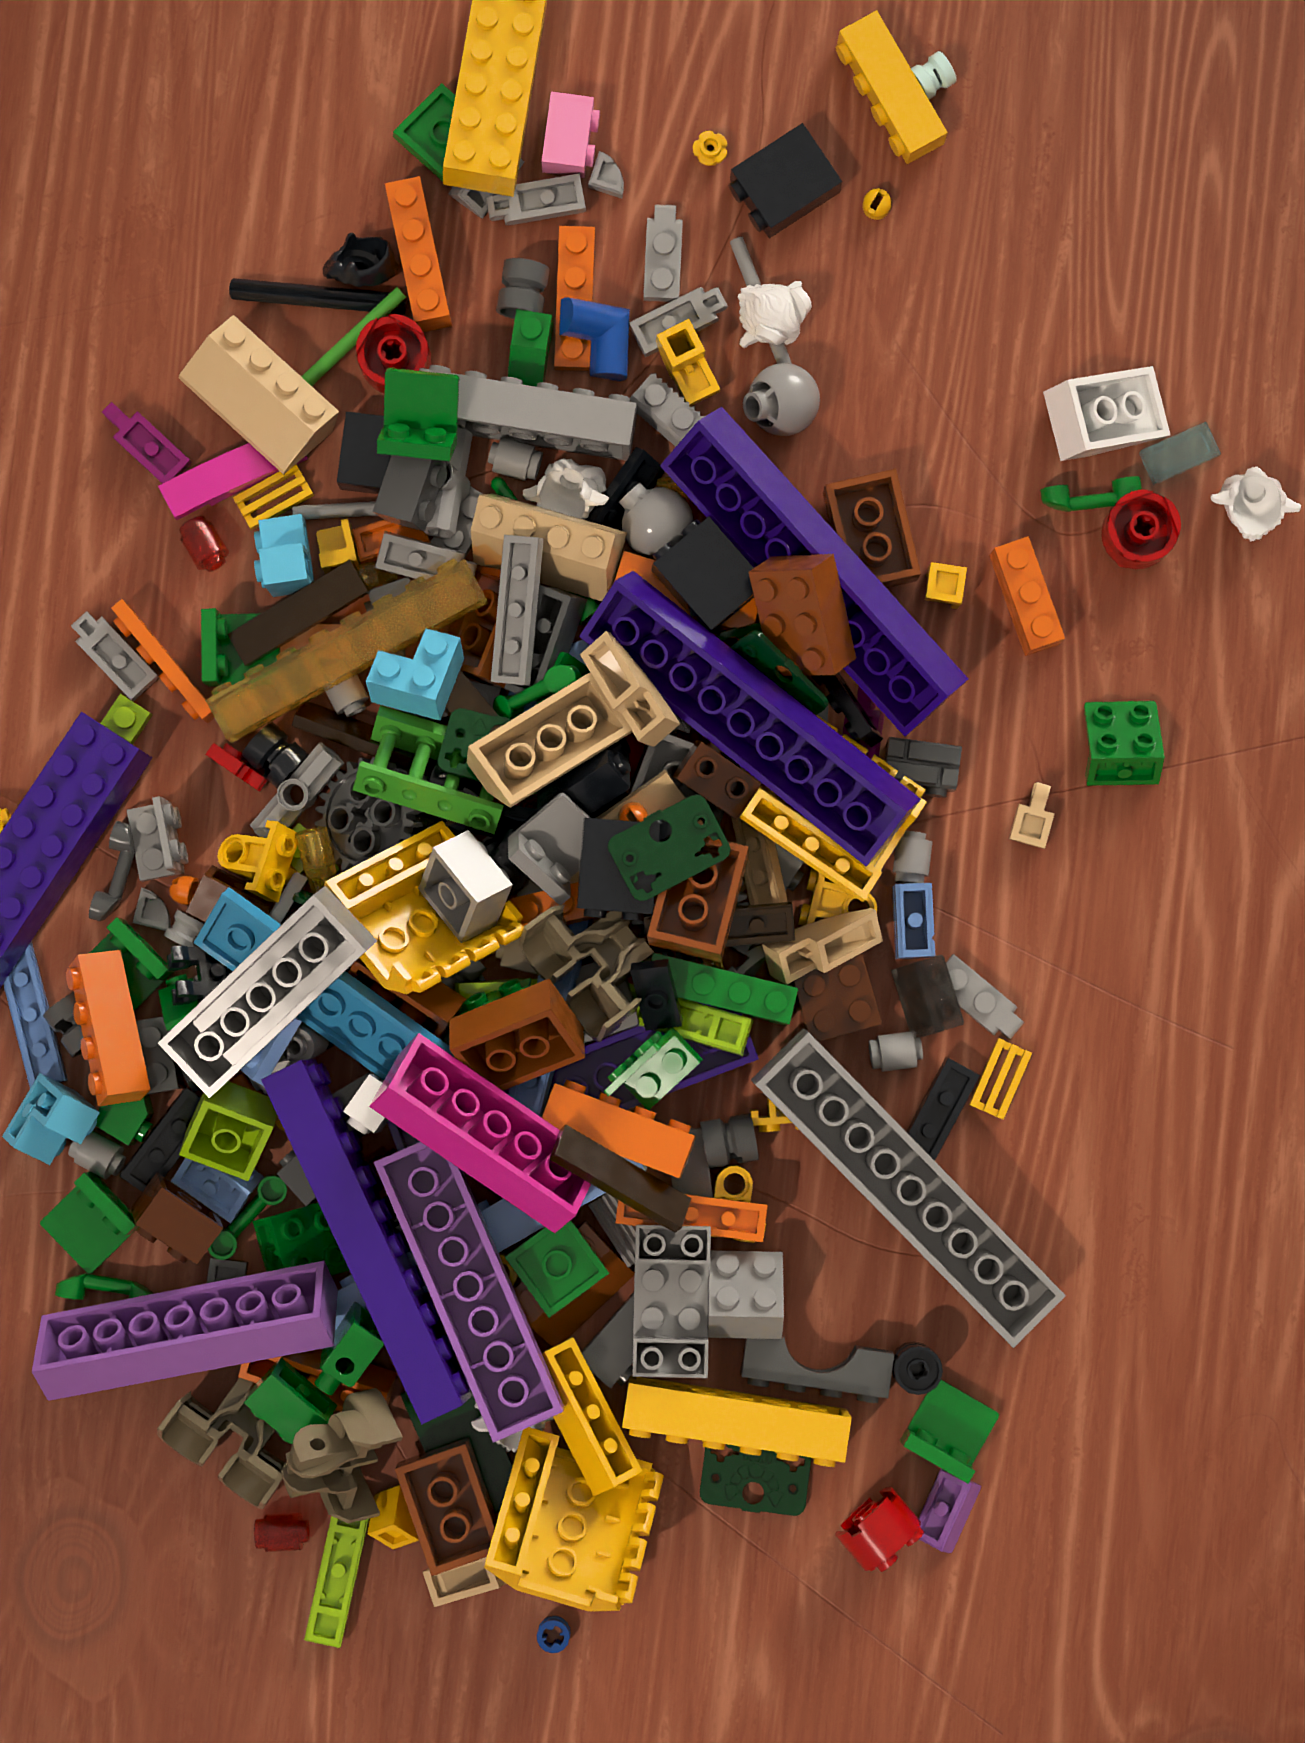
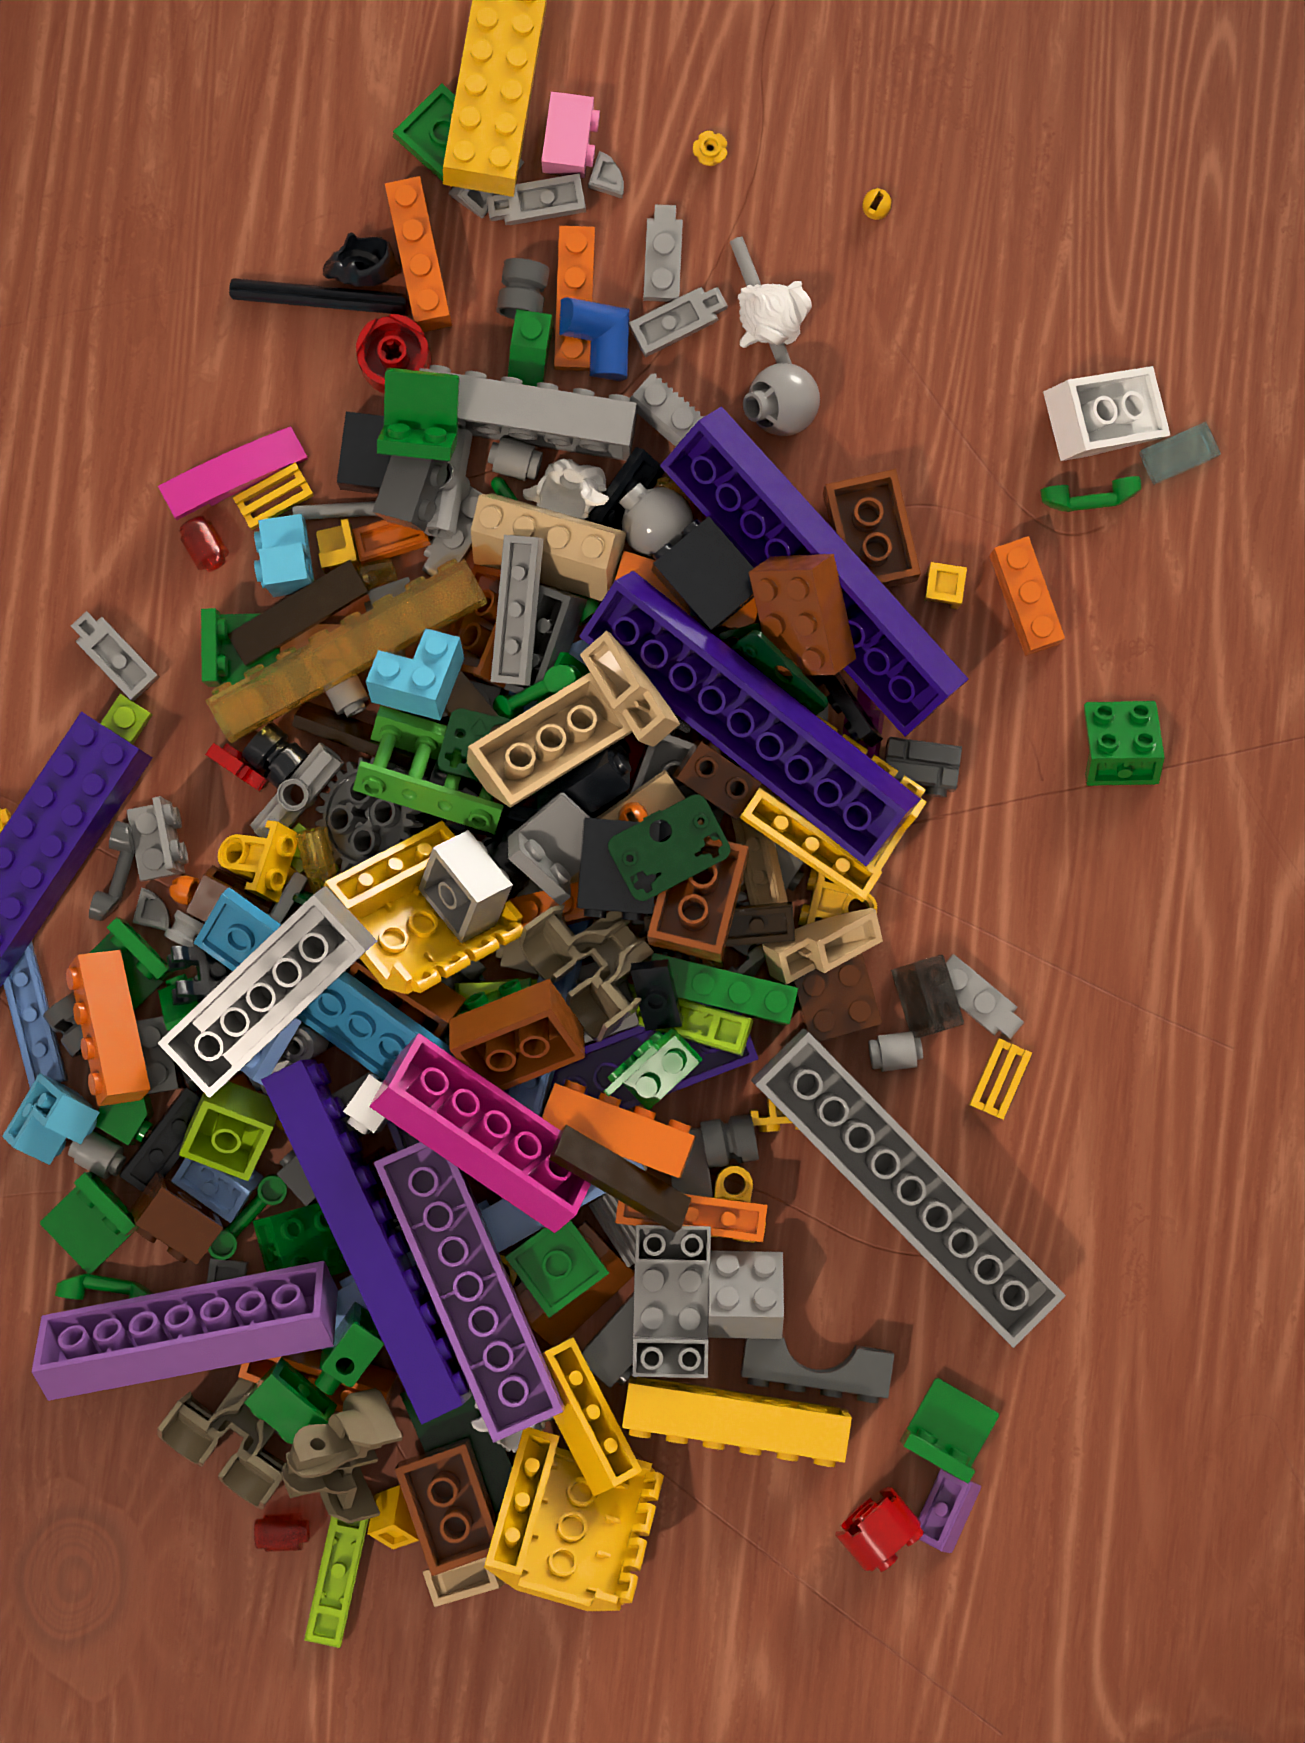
(147, 444): magenta plate -> none
(152, 651): orange plate -> none
(259, 395): tan slope -> none
(345, 344): bright green bar -> none
(415, 557): light grey hinge -> none
(557, 1645): blue bush -> none
(686, 362): yellow brick -> none
(763, 1469): dark green axle -> none
(784, 181): black brick -> none
(891, 88): yellow brick -> none
(912, 858): light grey brick -> none
(913, 920): medium blue brick -> none
(916, 1368): black wheel -> none
(935, 74): light aqua wheel -> none
(942, 1106): black plate -> none
(1031, 822): tan plate -> none
(1149, 511): red brick -> none
(1254, 502): white hair -> none

